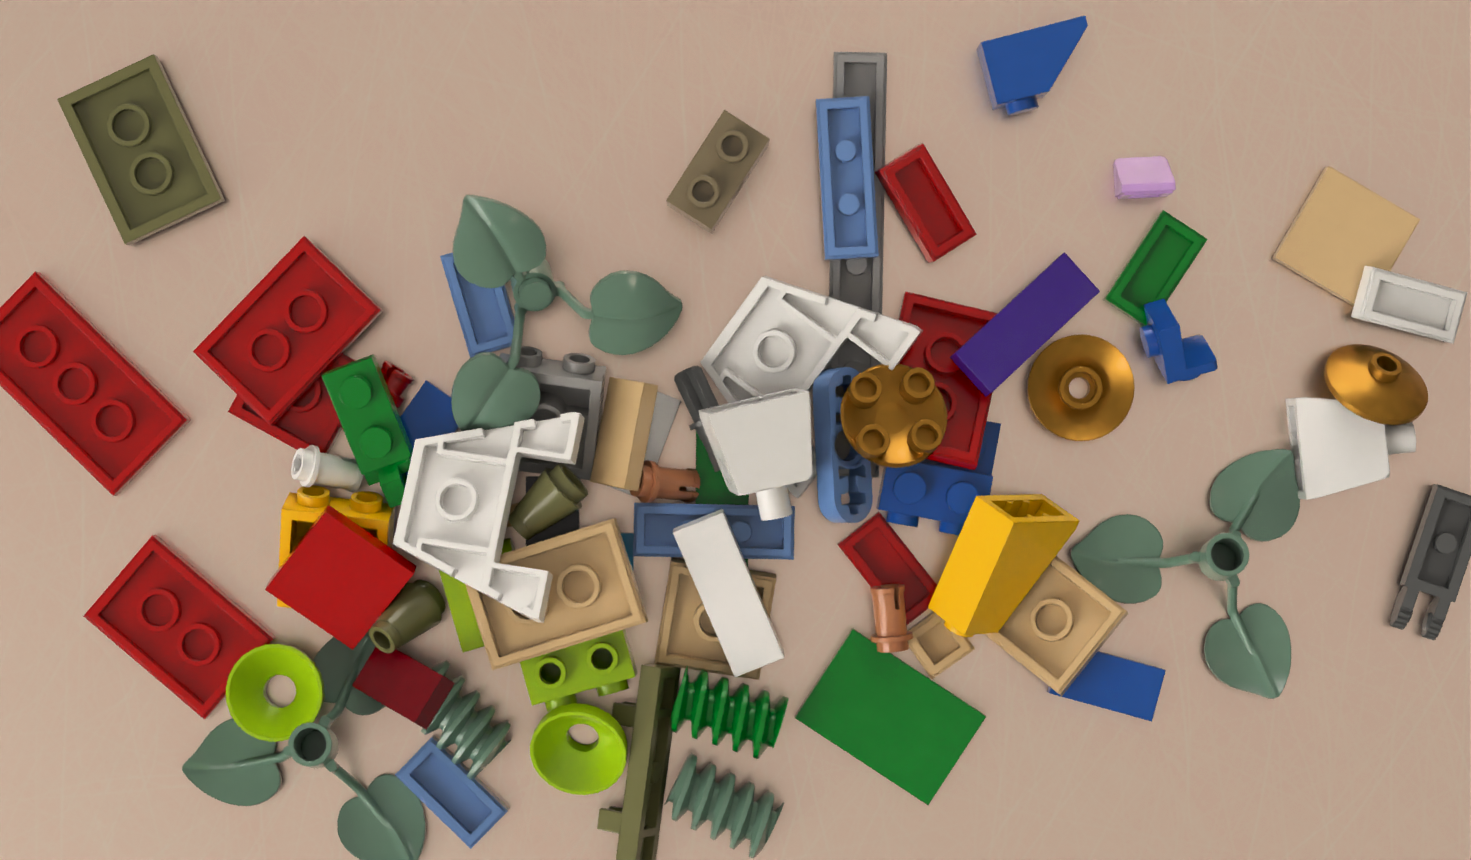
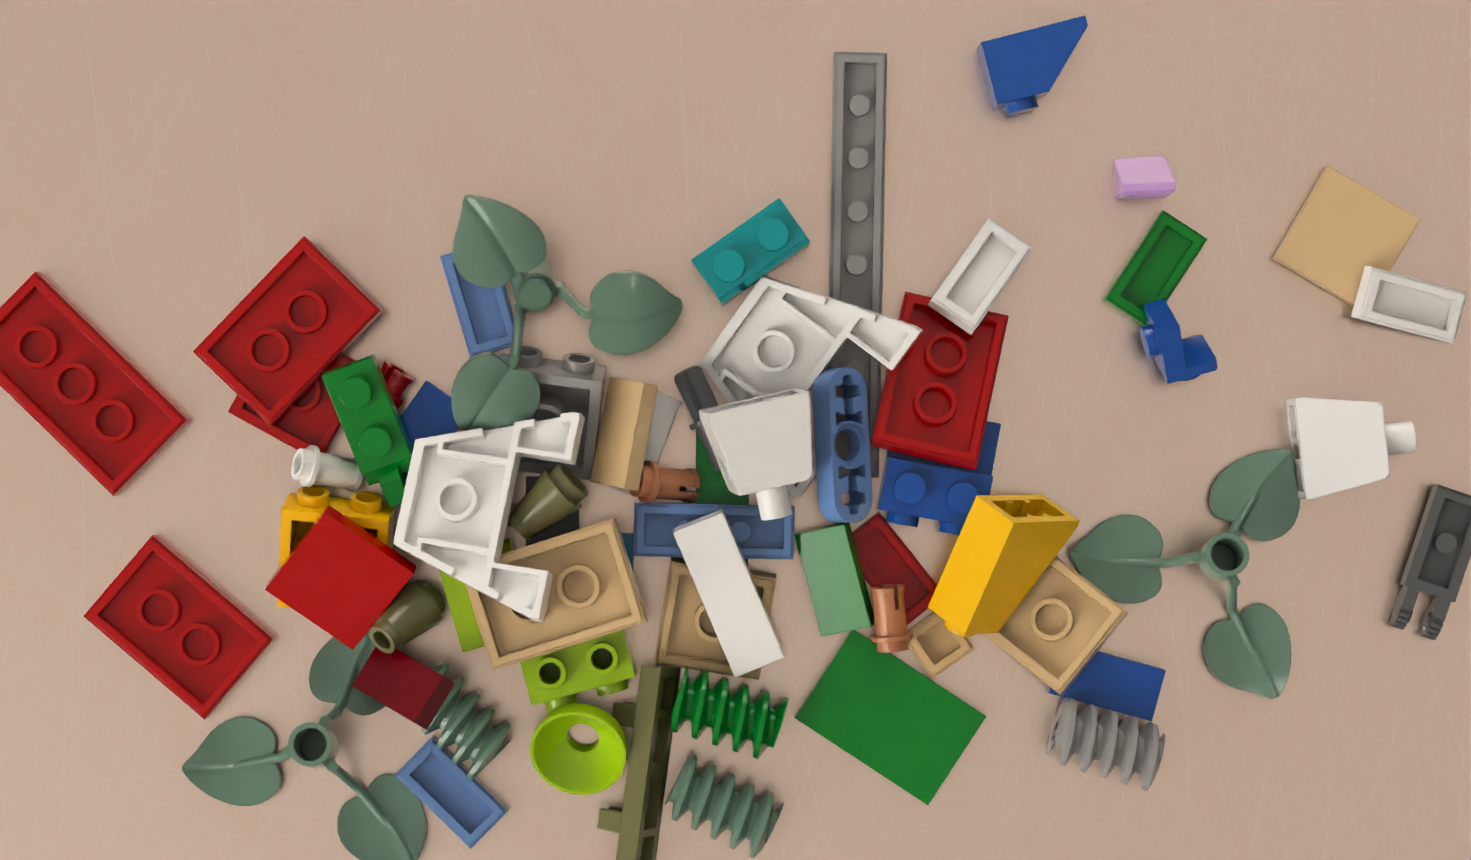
(141, 149): olive plate -> none
(248, 697): lime piece -> none
(718, 171): dark tan brick -> none
(750, 252): none -> teal brick
(835, 578): none -> tile
(847, 178): medium blue tile -> none
(893, 415): pearl gold dish -> none
(925, 203): red tile -> none
(980, 276): none -> white tile
(1024, 324): dark purple tile -> none
(1106, 742): none -> light grey piece
(1108, 382): pearl gold dish -> none
(1376, 384): pearl gold dish -> none

